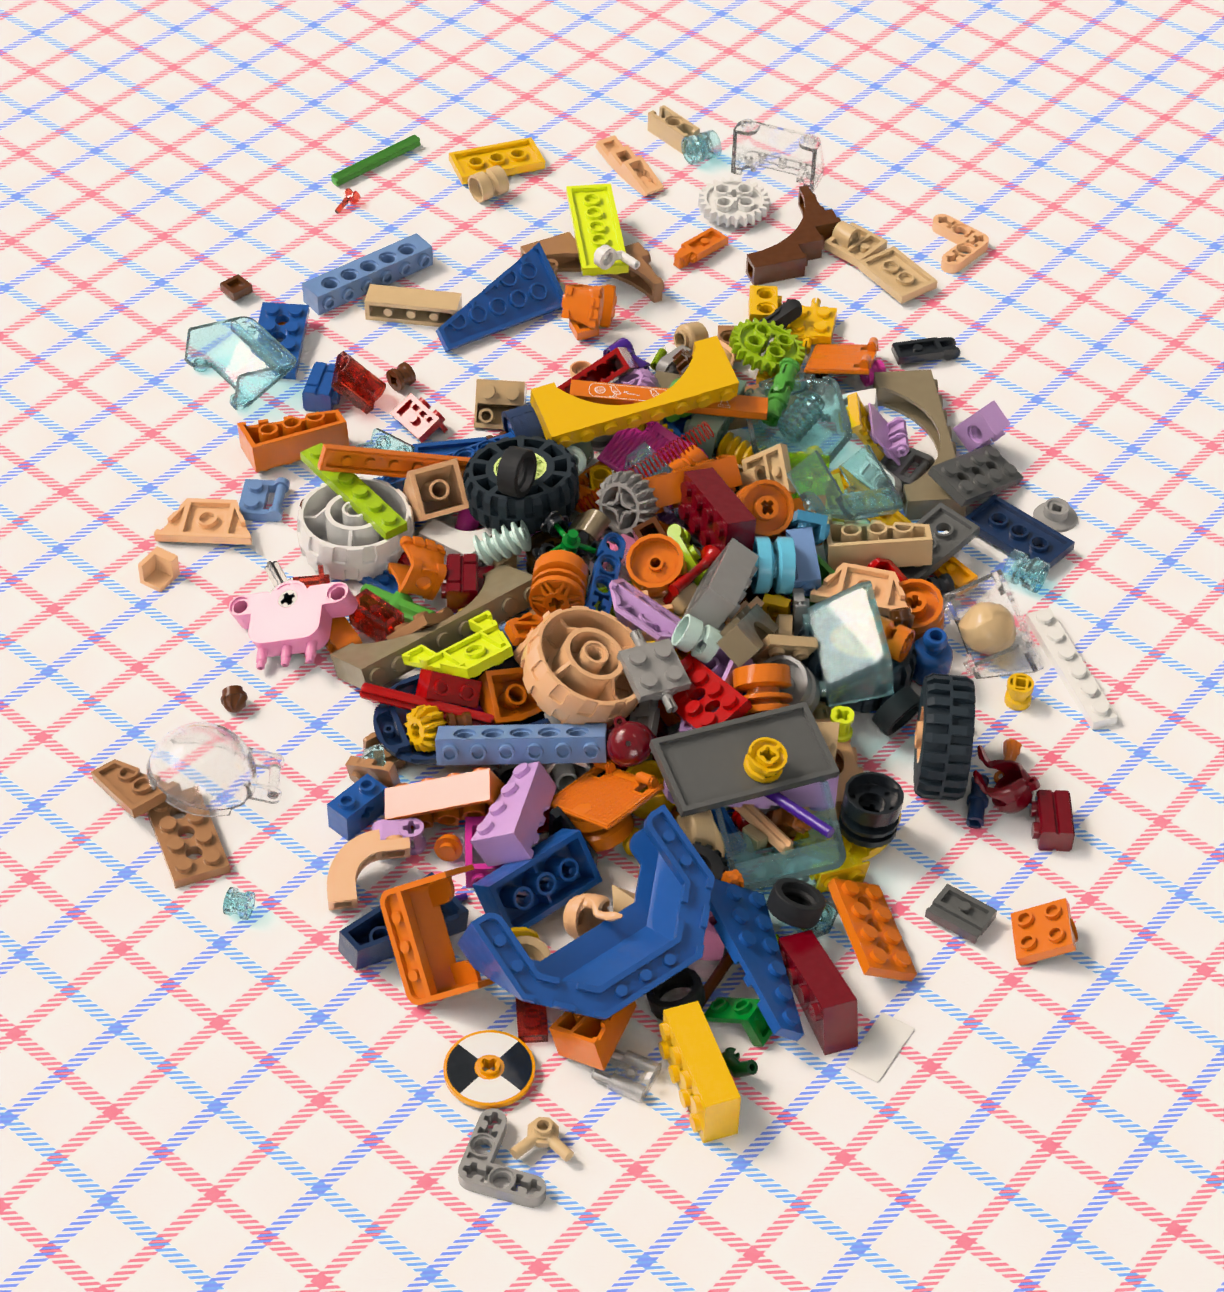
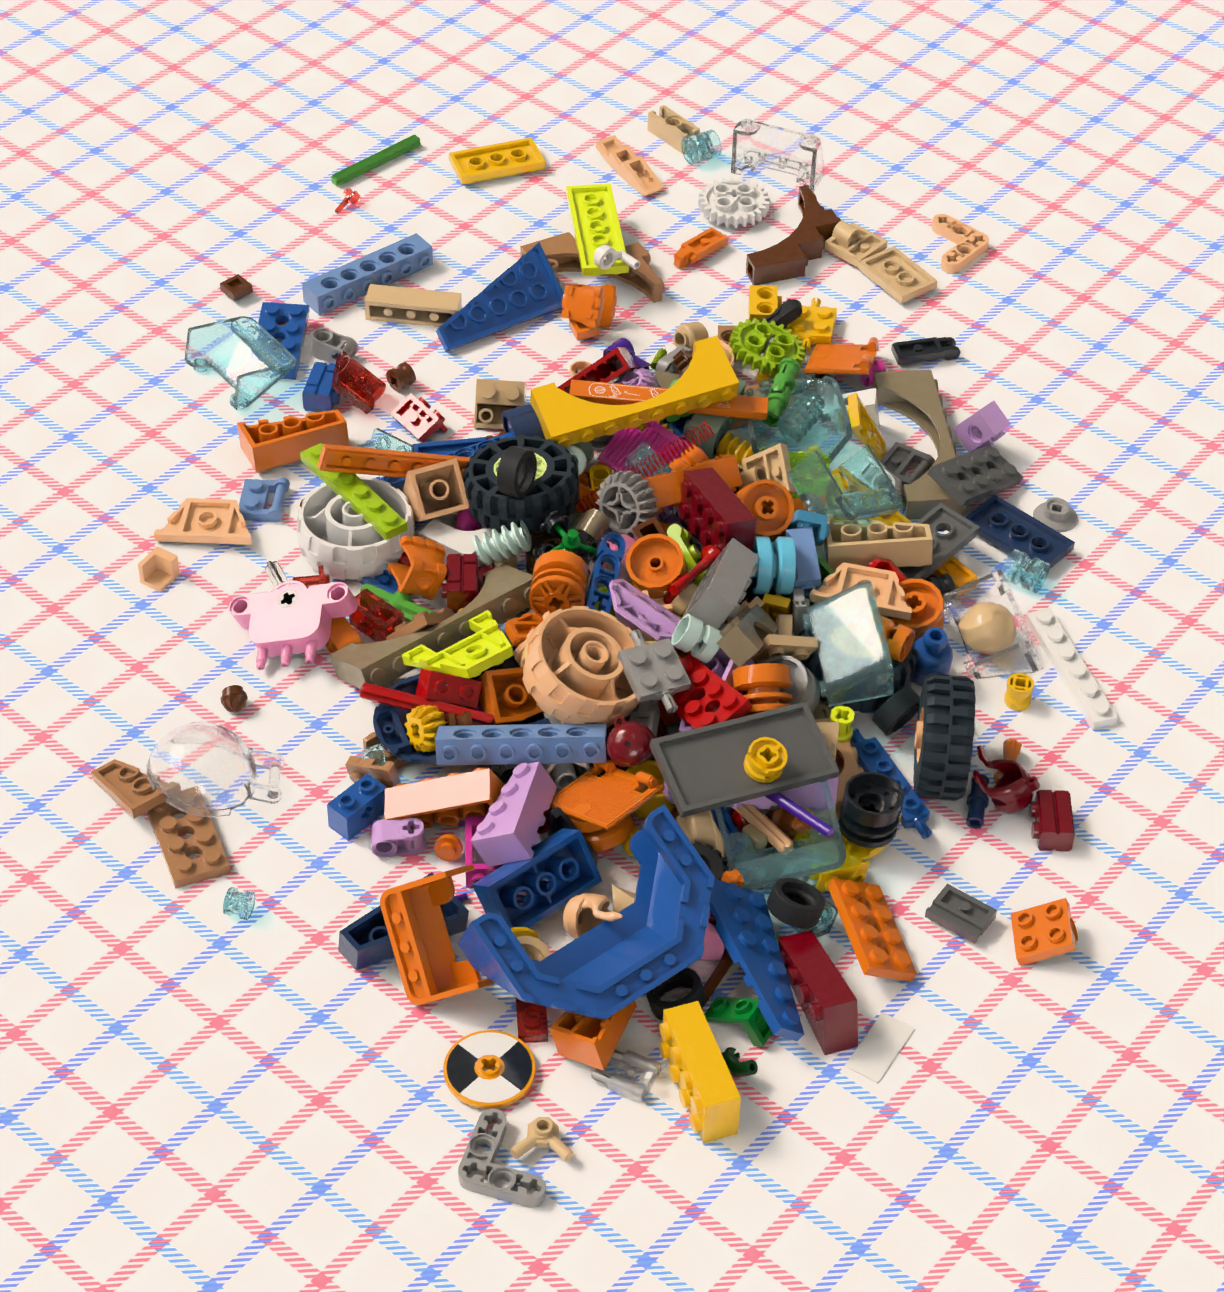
(329, 344): none -> light grey piece
(354, 858): light nougat arch -> none
(489, 184): tan wheel -> none
(874, 758): none -> blue plate
(890, 435): lavender hinge -> none
(902, 616): reddish brown plate -> none

